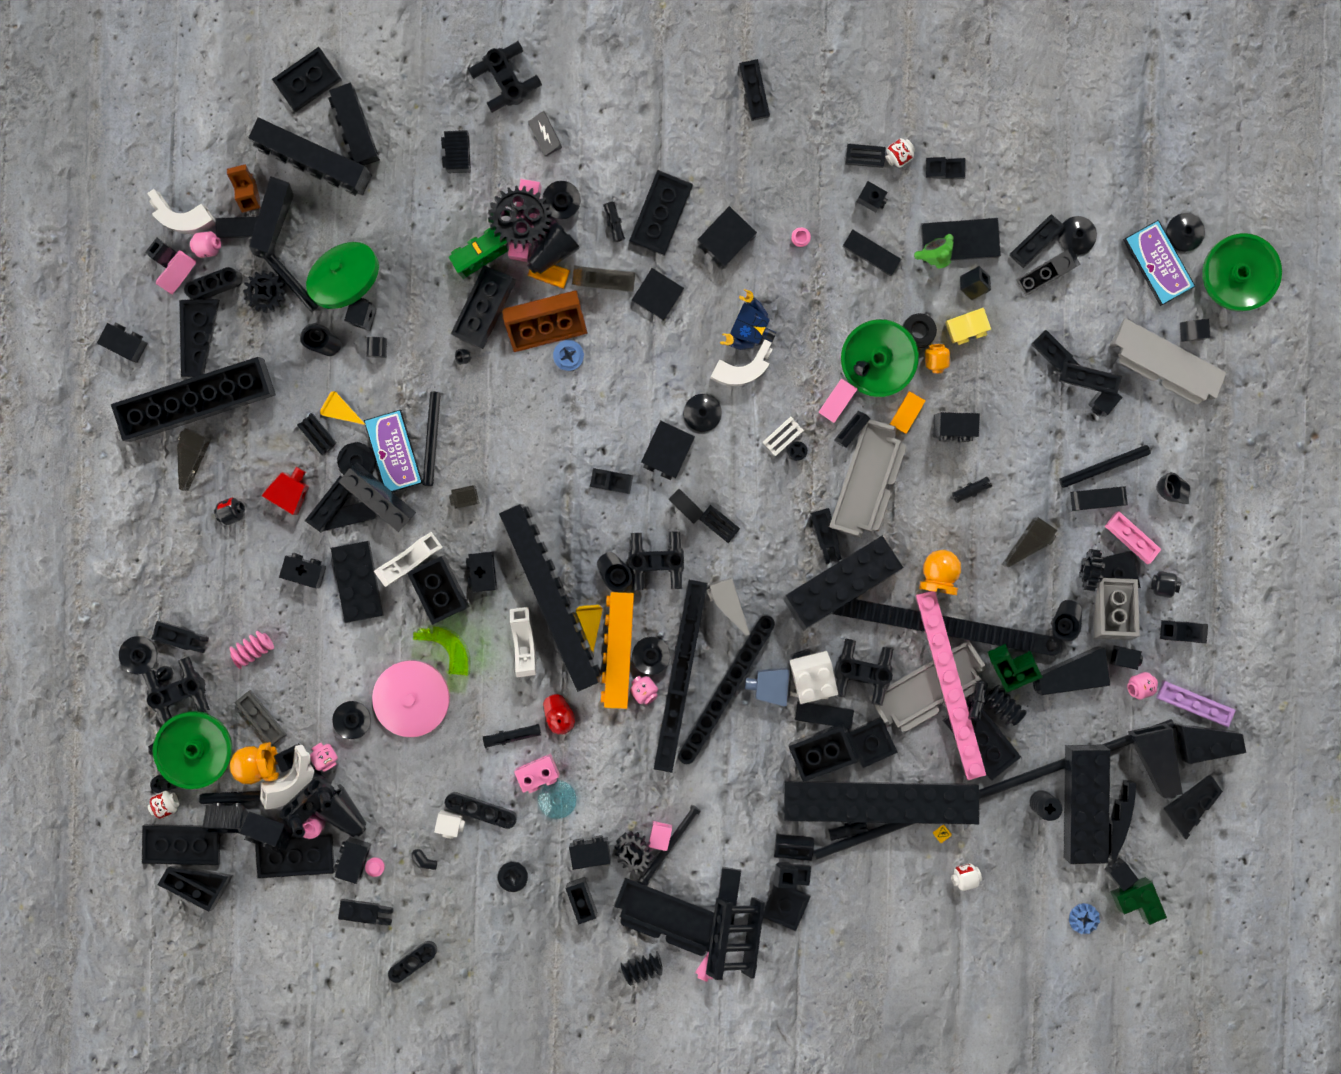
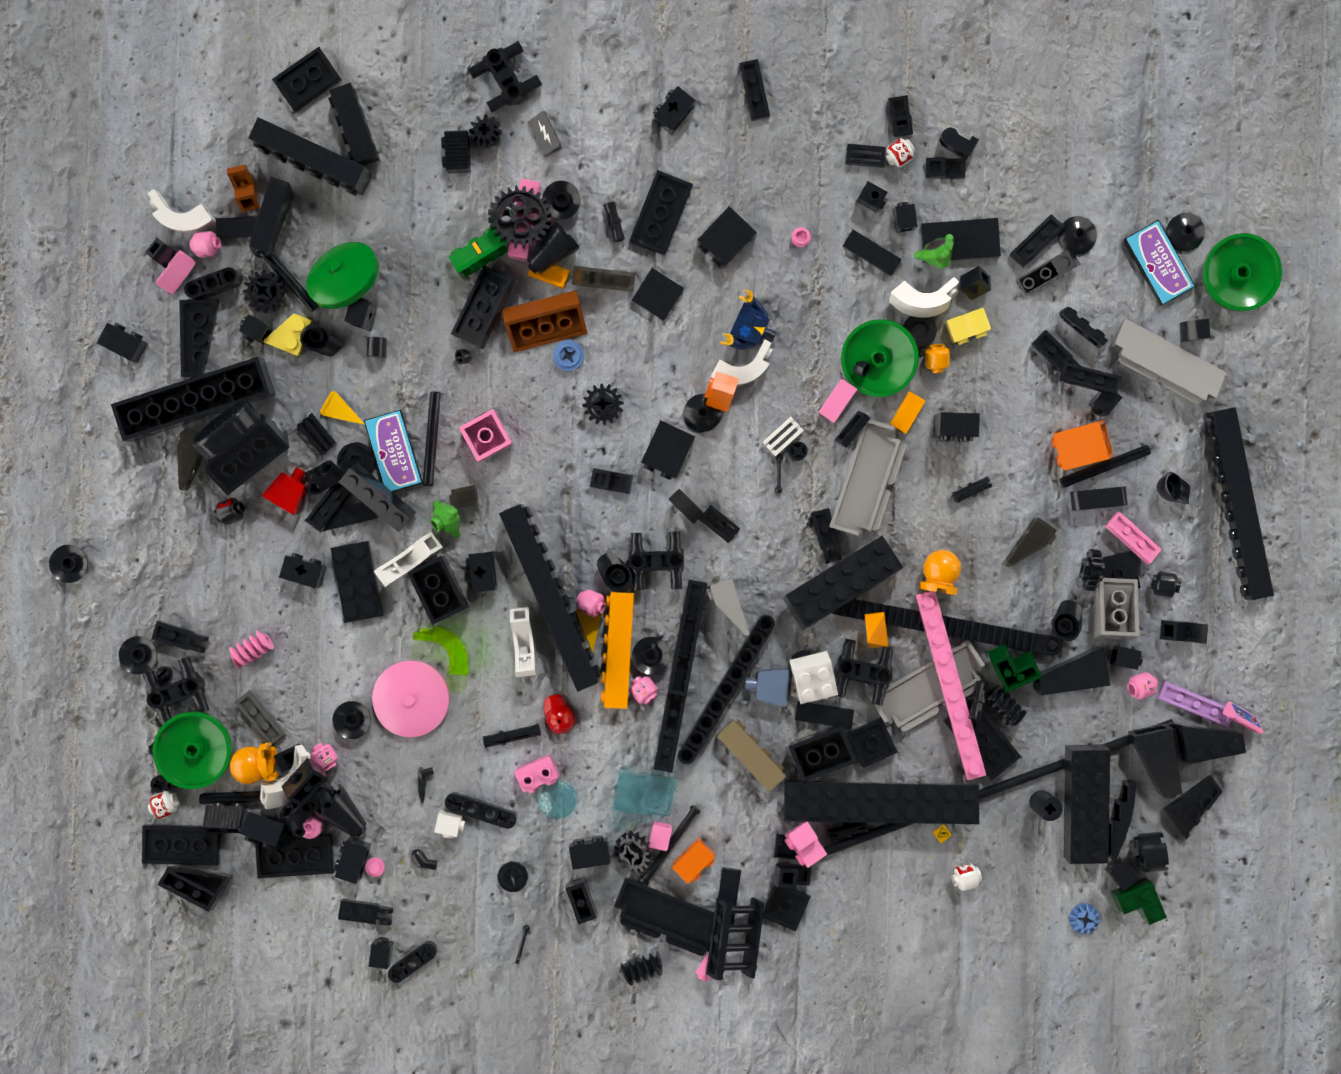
(60, 566): none -> black dish
(239, 445): none -> black brick
(254, 329): none -> black brick
(288, 334): none -> light yellow wing
(304, 782): none -> black brick
(324, 476): none -> black piece
(381, 953): none -> black brick
(422, 773): none -> black bar
(446, 518): none -> bright green rock
(486, 435): none -> bright pink brick
(490, 136): none -> black gear
(526, 928): none -> black hinge
(590, 603): none -> bright pink head
(603, 412): none -> black gear
(644, 793): none -> clear light blue slope
(671, 120): none -> black brick
(693, 861): none -> orange brick
(721, 391): none -> orange brick
(752, 756): none -> dark tan brick
(779, 457): none -> black hinge
(805, 843): none -> bright pink brick
(876, 630): none -> light orange slope
(900, 116): none -> black slope
(905, 217): none -> black brick
(923, 304): none -> white arch
(956, 143): none -> black leg
(1082, 445): none -> orange slope
(1083, 327): none -> black hinge
(1151, 851): none -> black brick
(1239, 504): none -> black brick
(1242, 717): none -> bright pink slope

